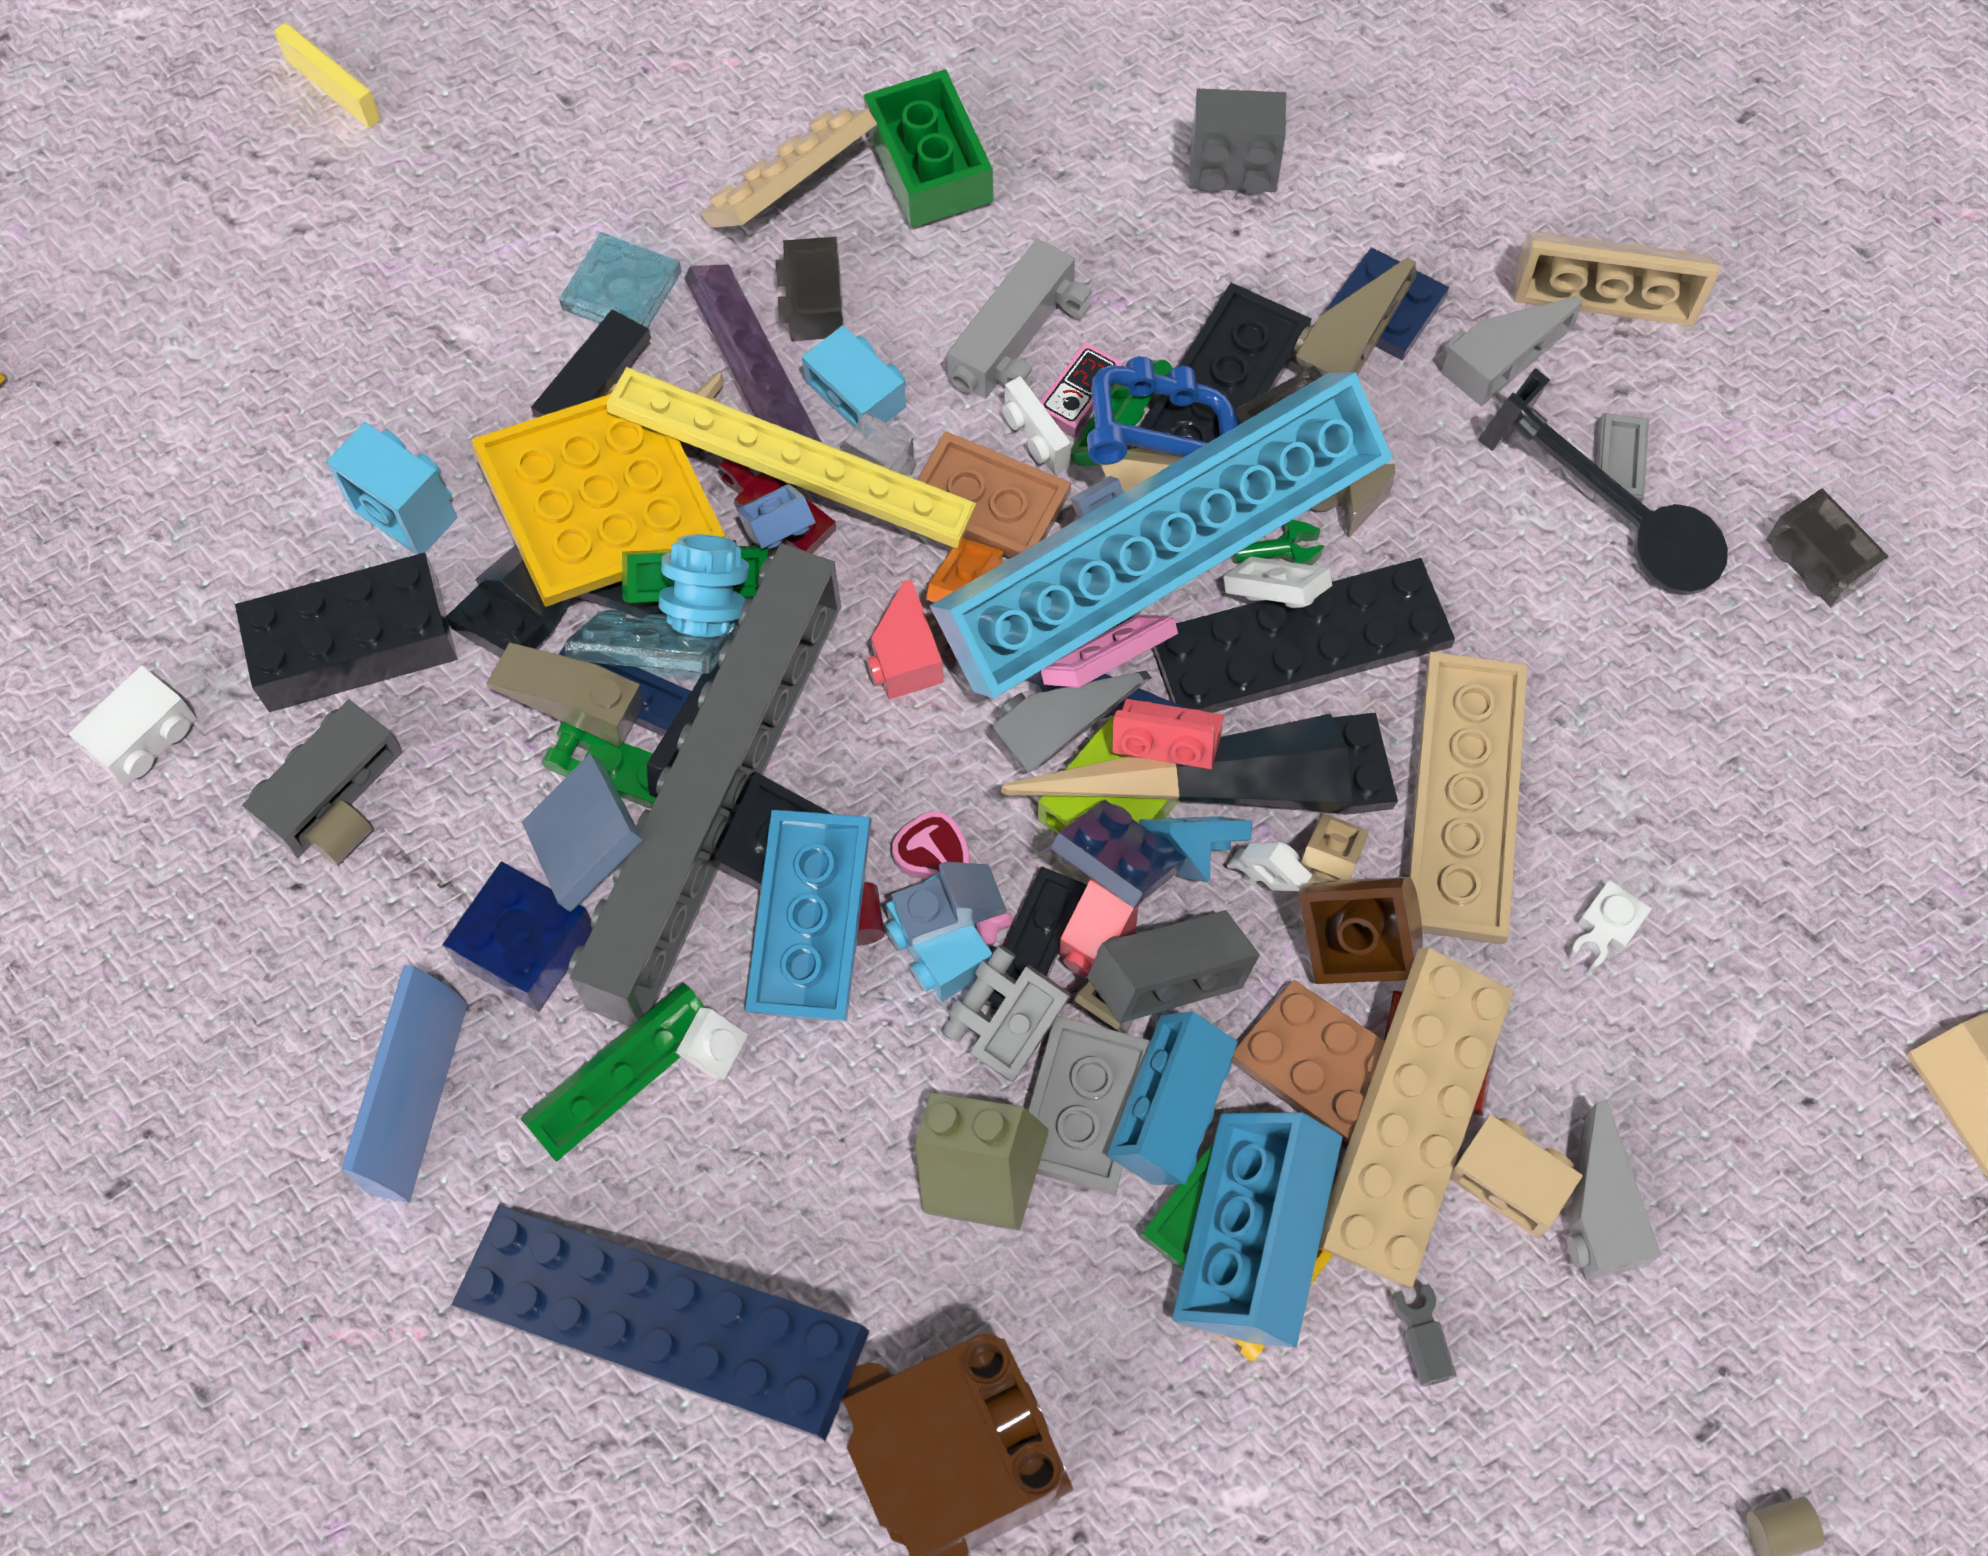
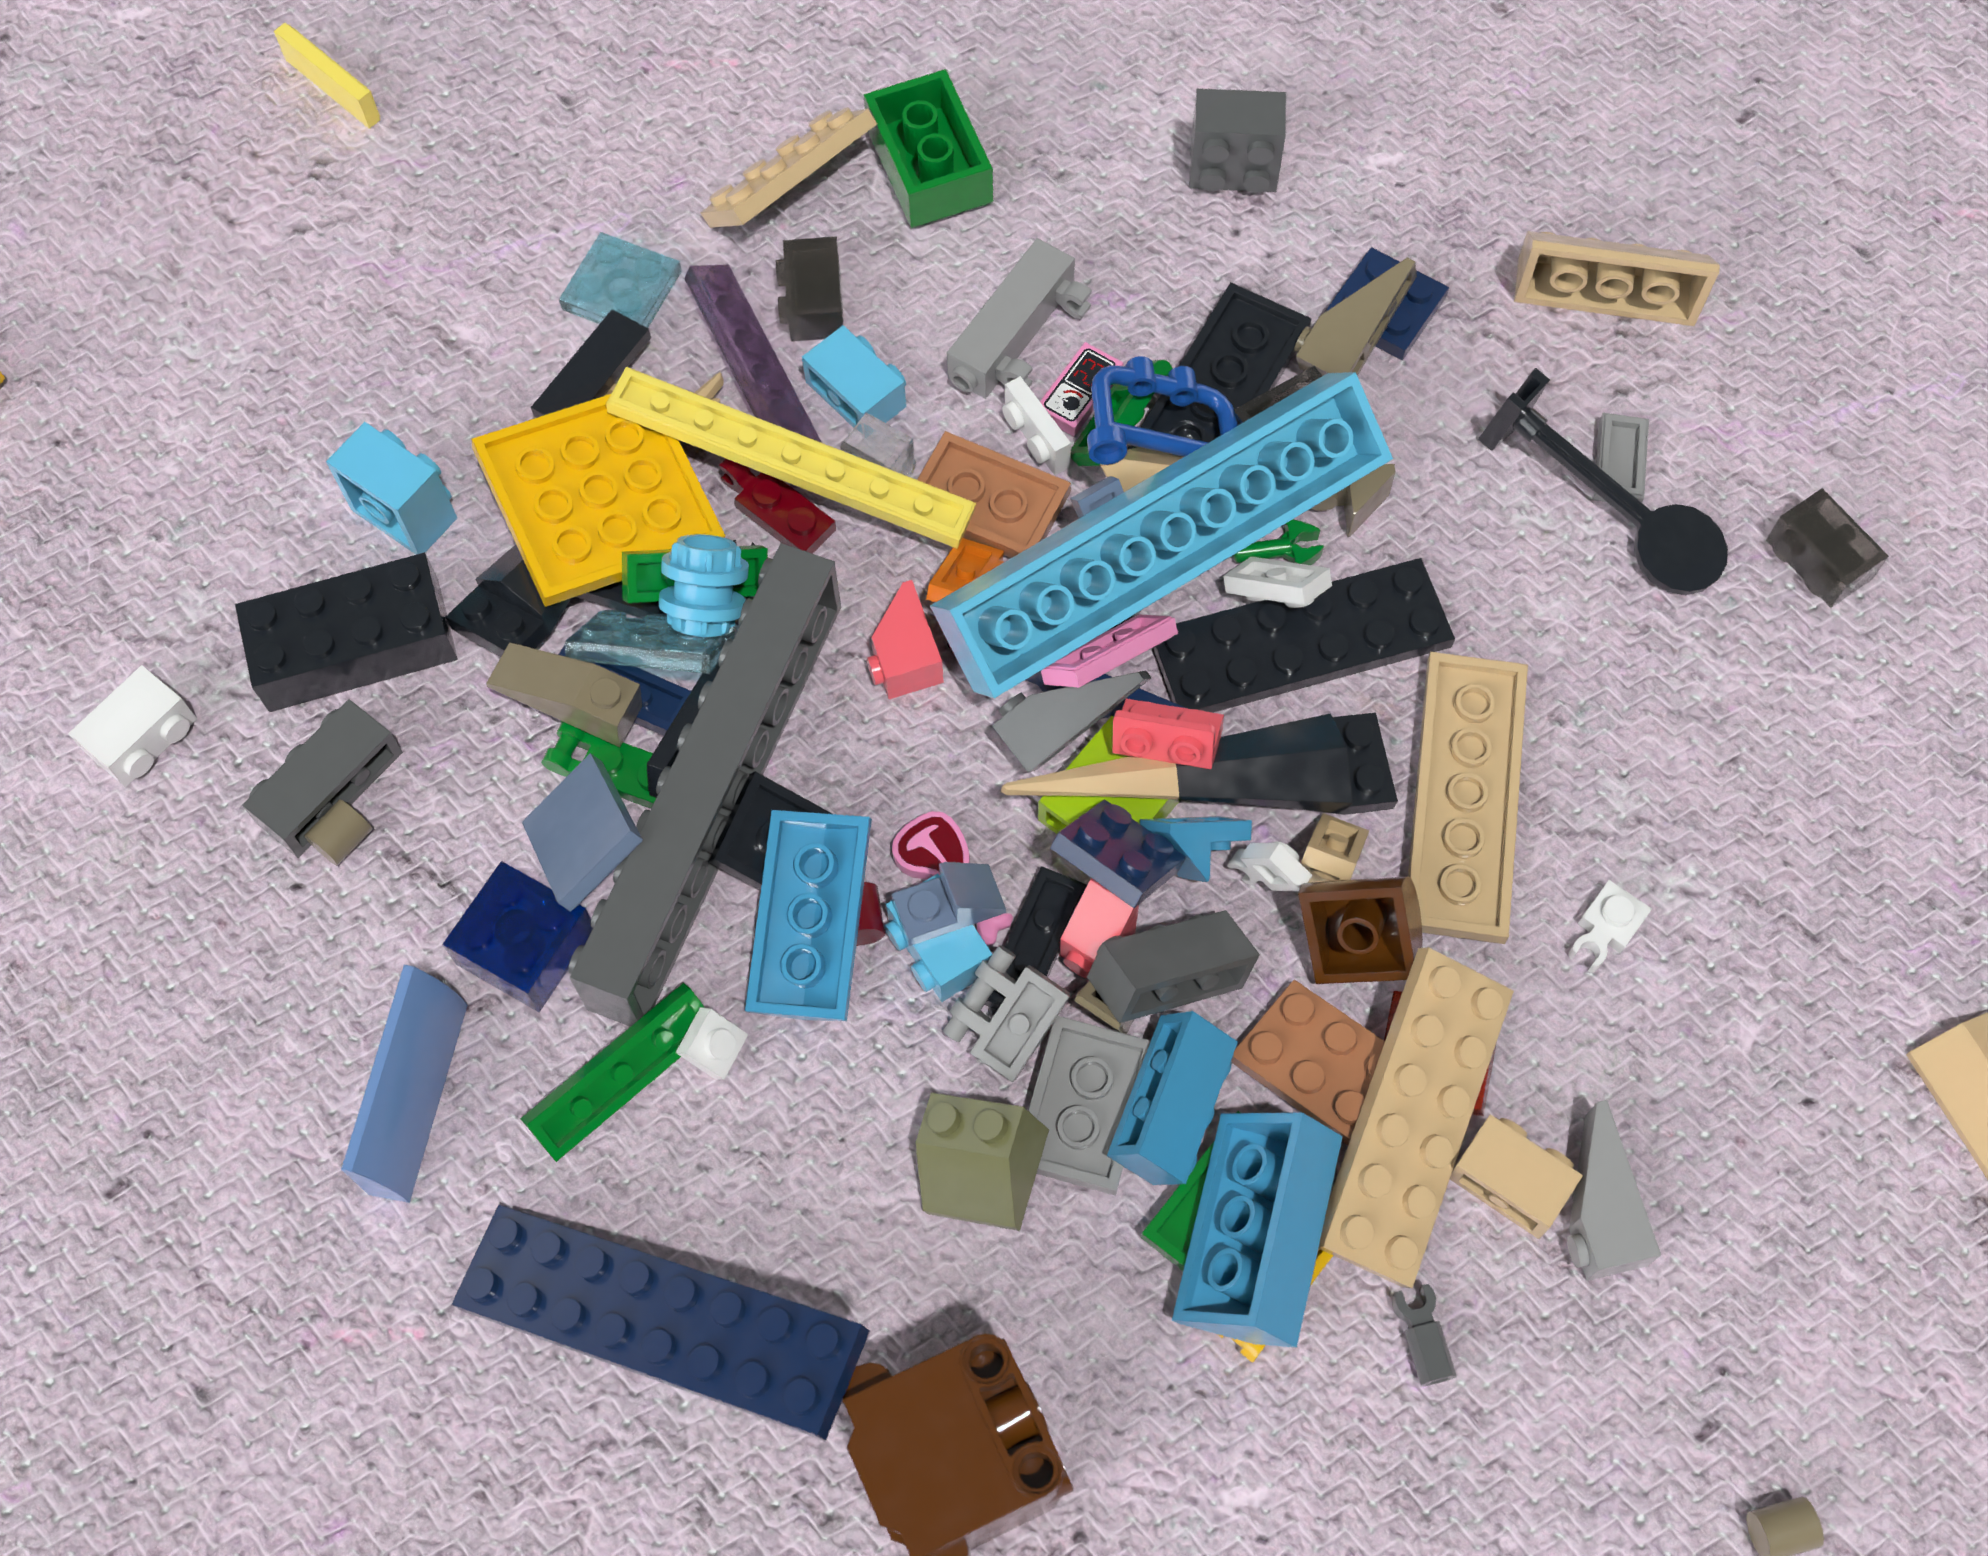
(776, 516): medium blue piece -> none
(1504, 346): light grey slope -> none

